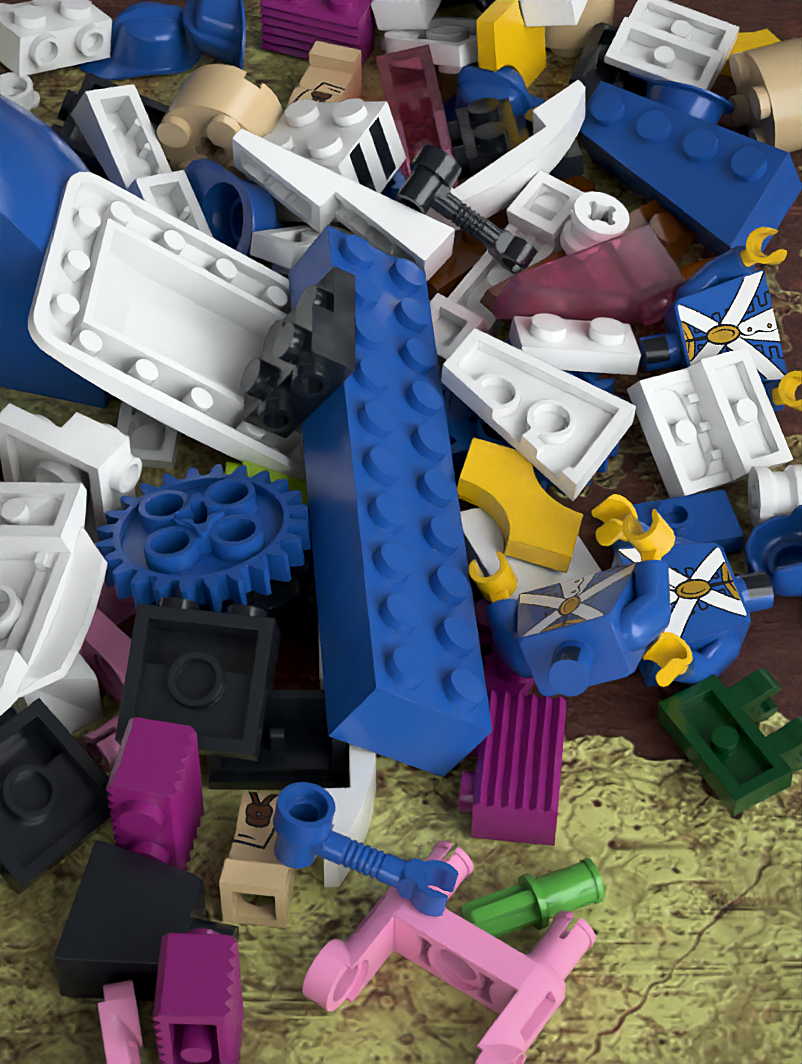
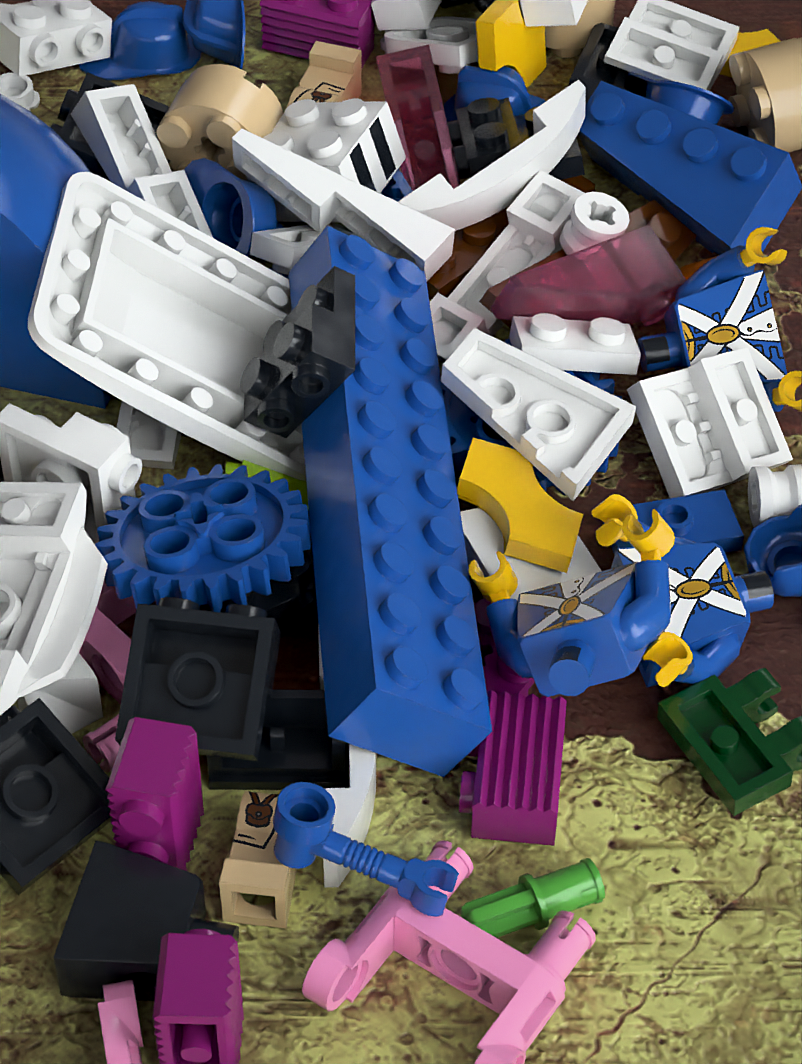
(430, 187): black brick -> none

